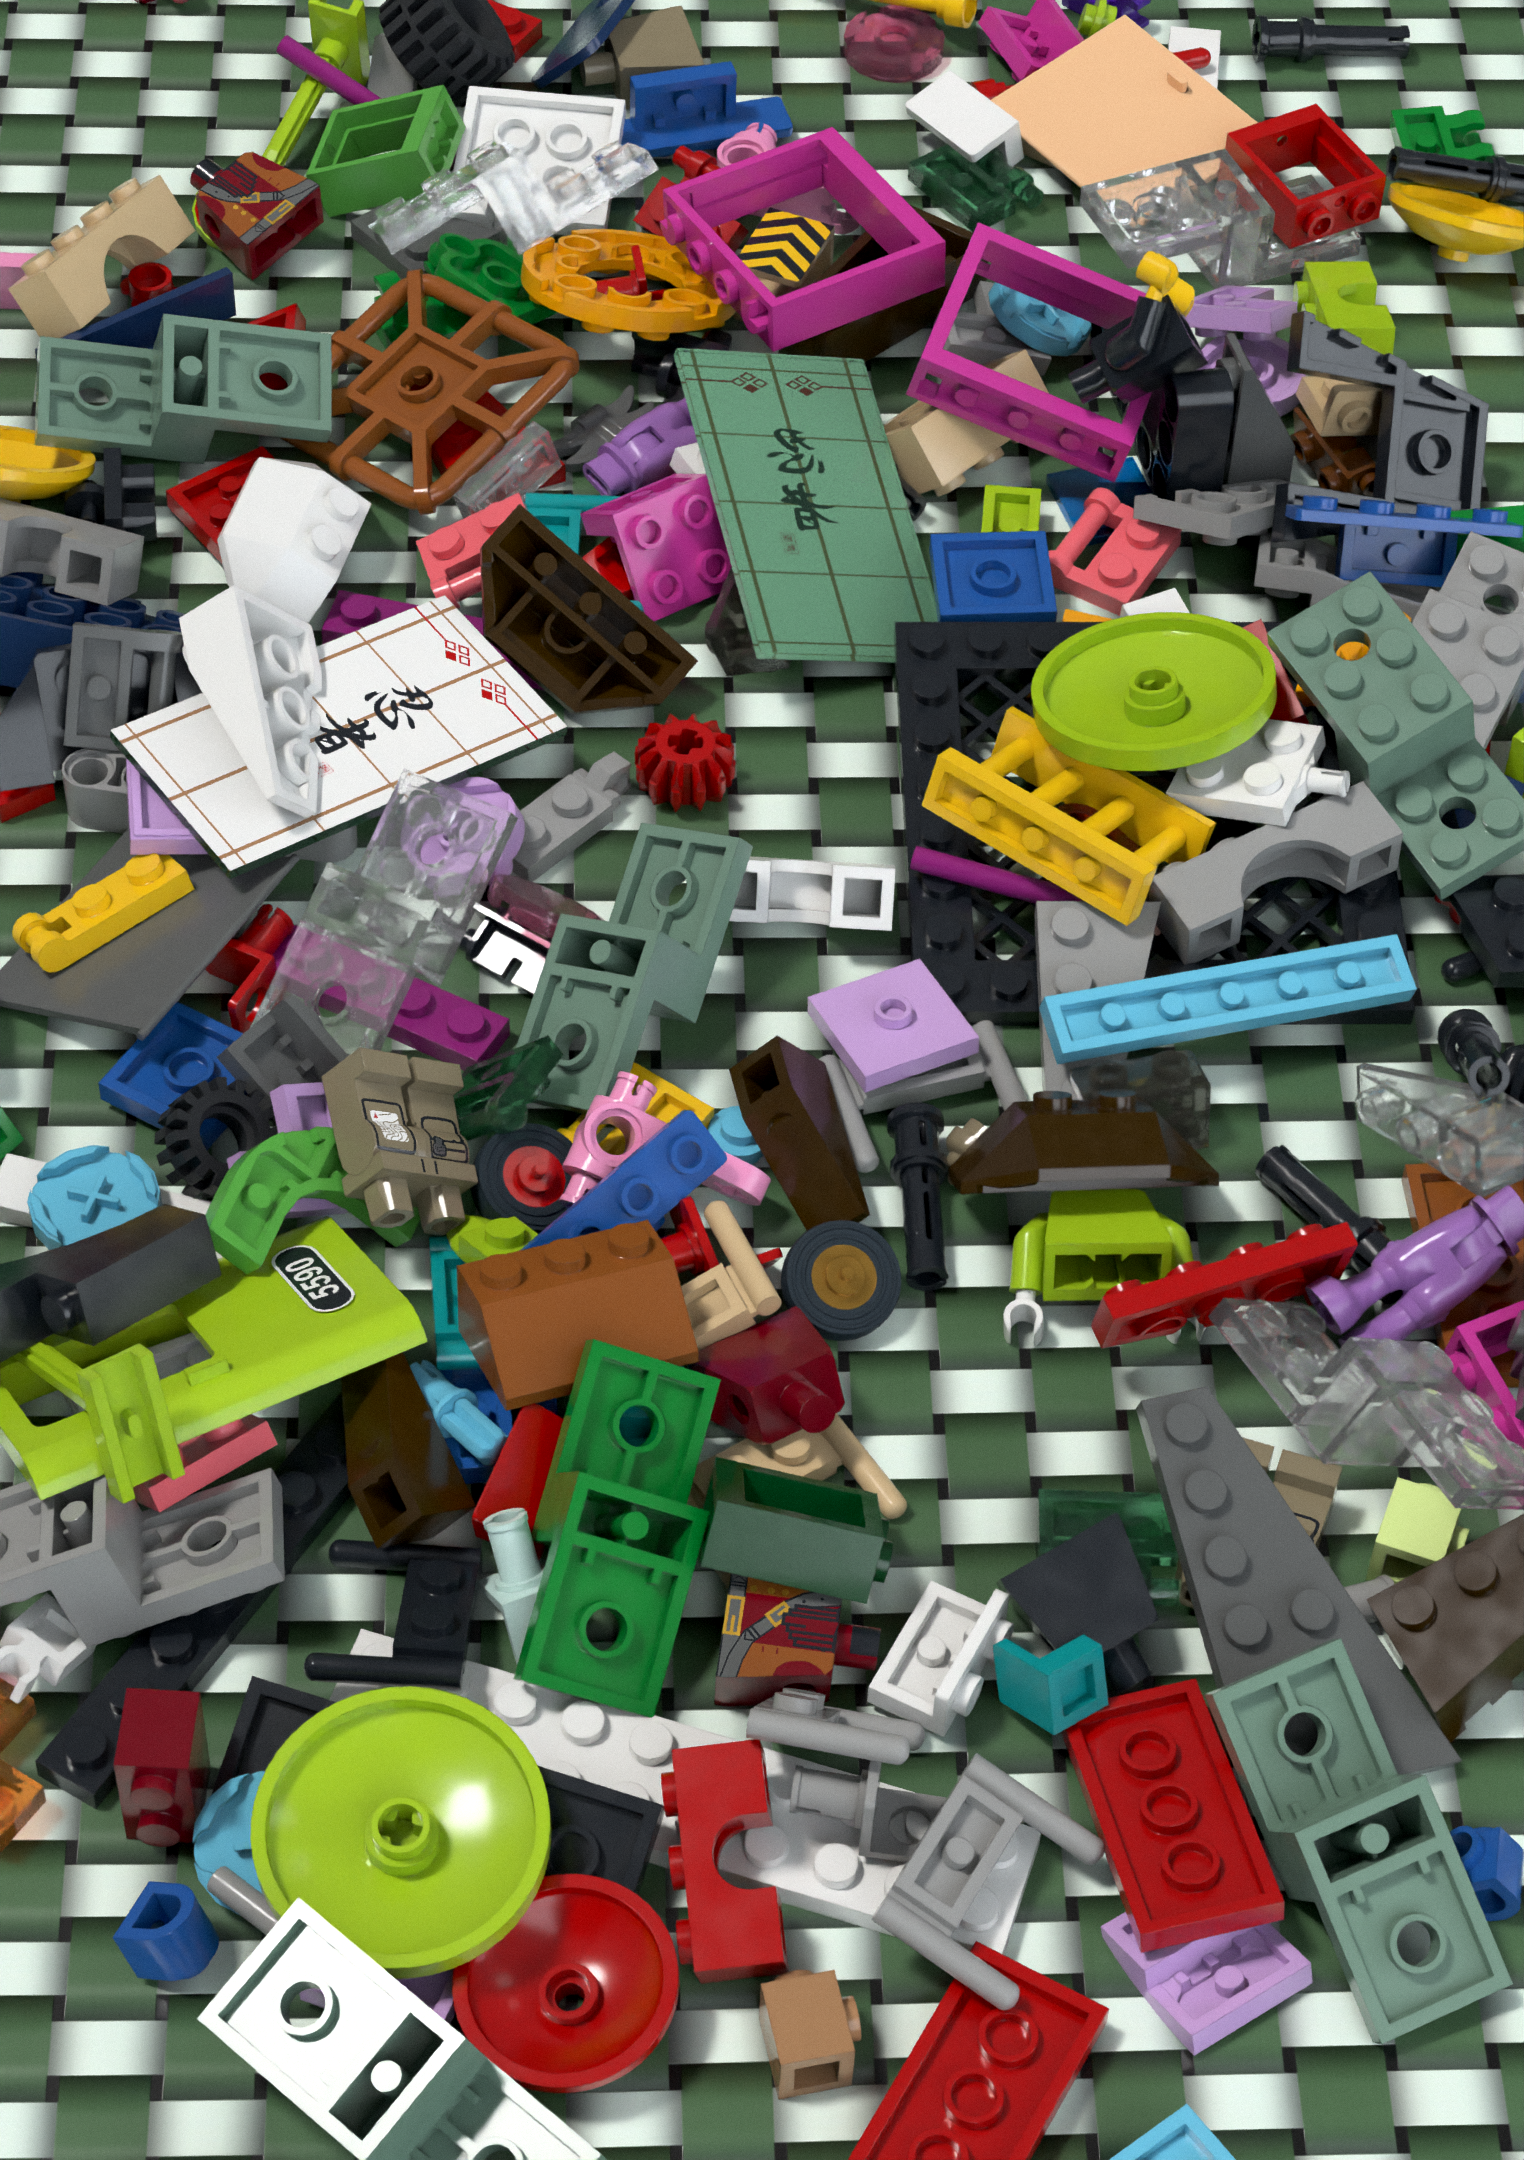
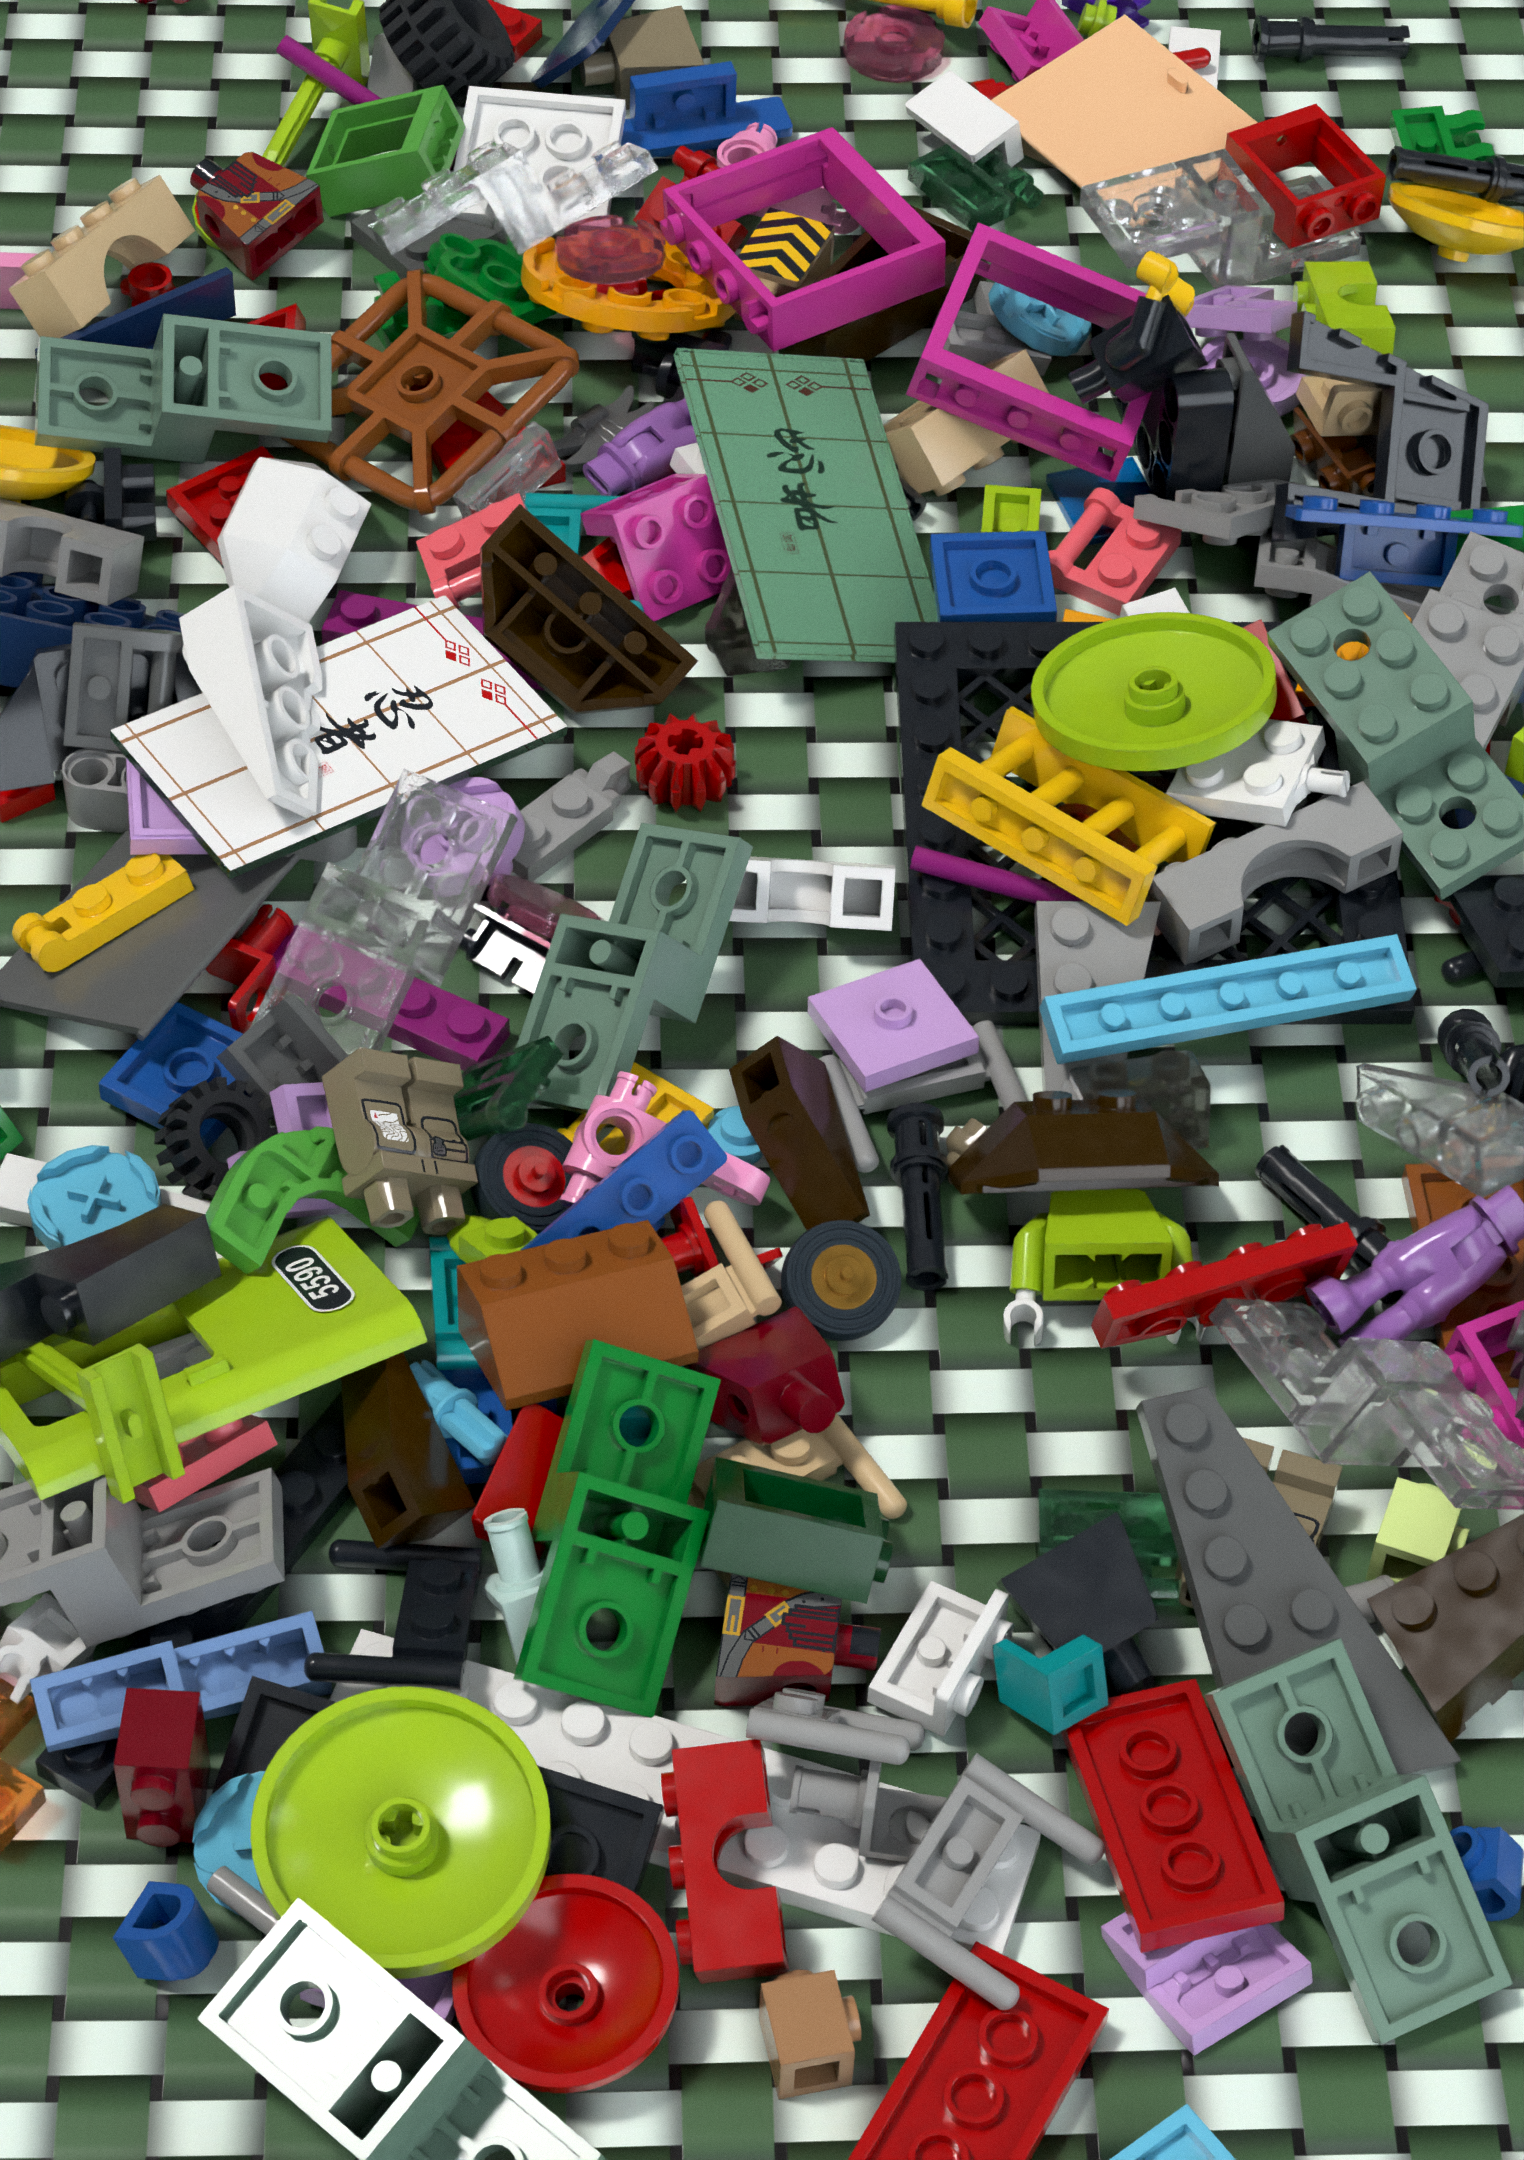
(88, 1700): none -> medium blue slope
(609, 251): none -> clear pink tile

